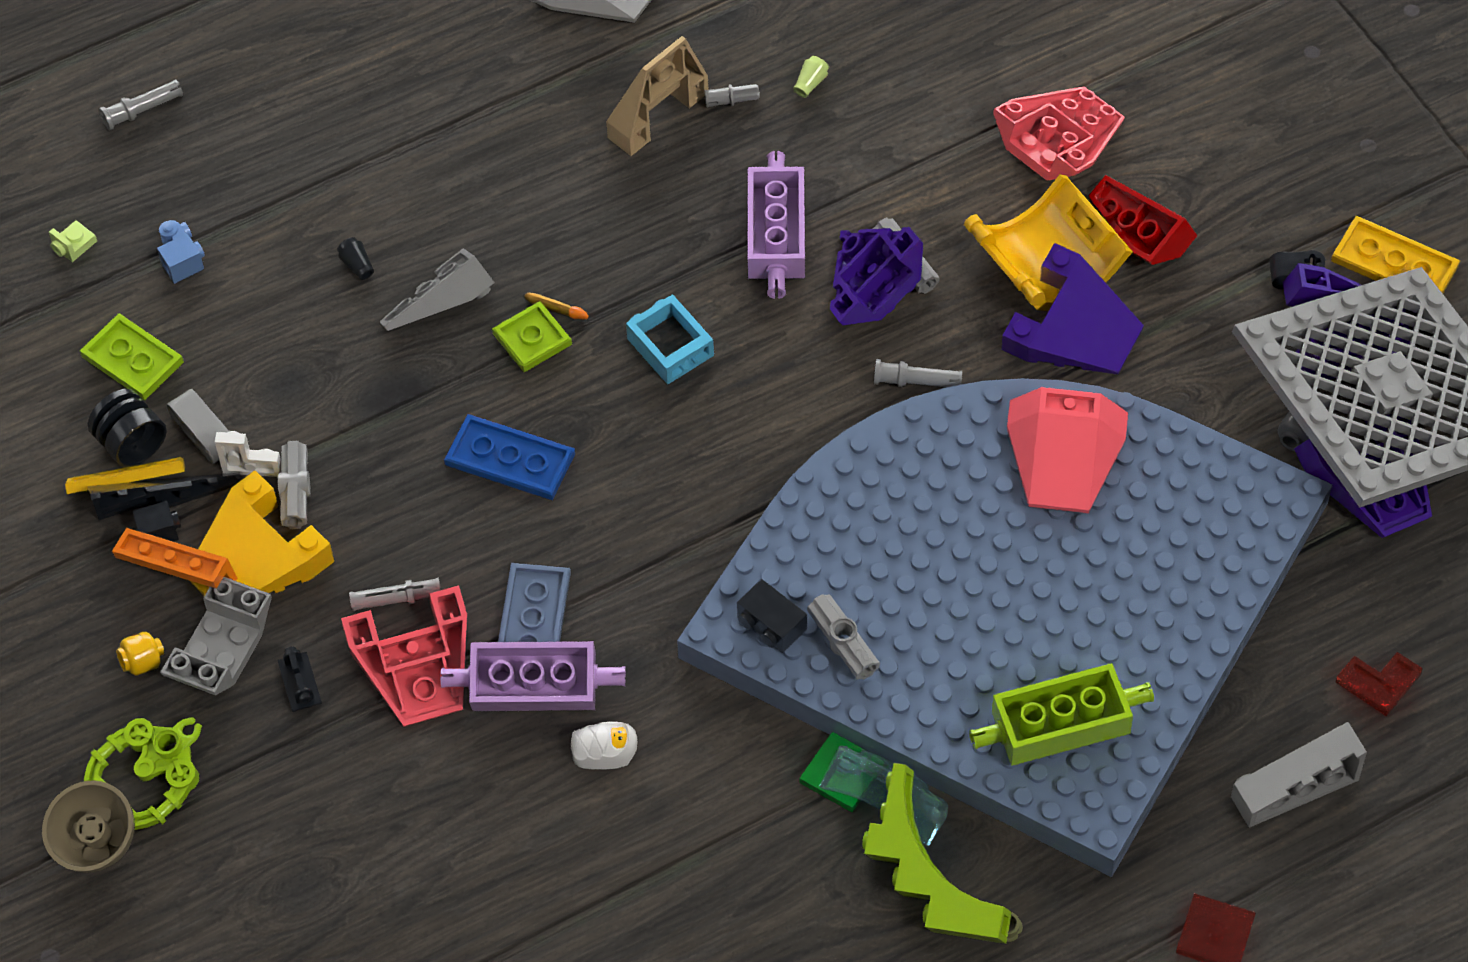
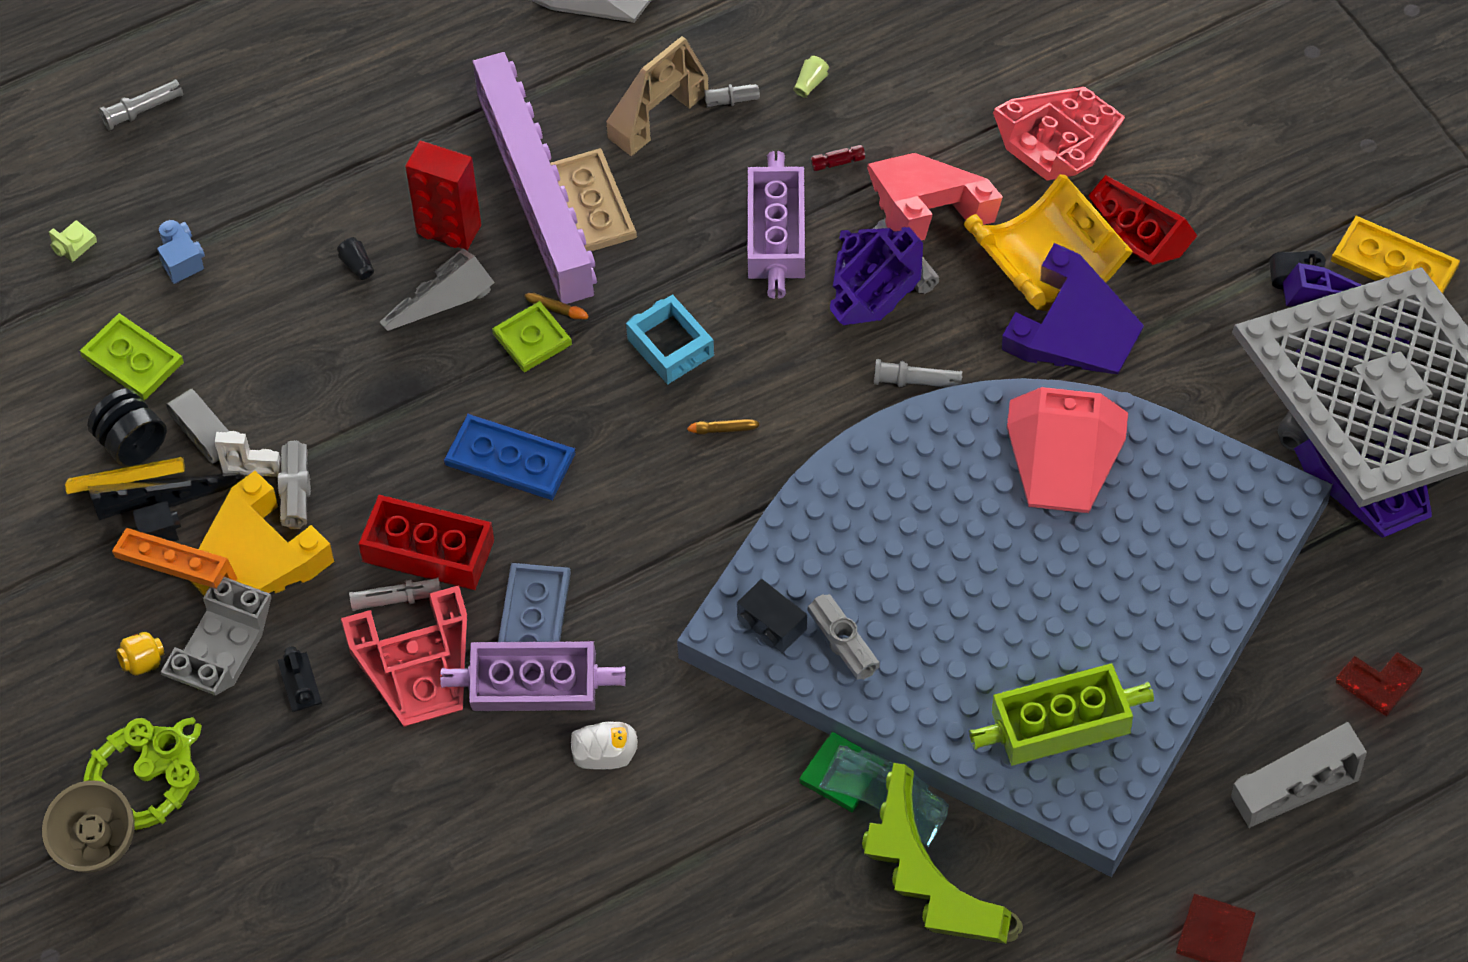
(426, 542): none -> red brick
(443, 195): none -> red brick
(535, 178): none -> lavender brick
(595, 200): none -> tan tile
(723, 426): none -> pearl gold piece
(837, 157): none -> dark red axle
(917, 183): none -> coral wedge

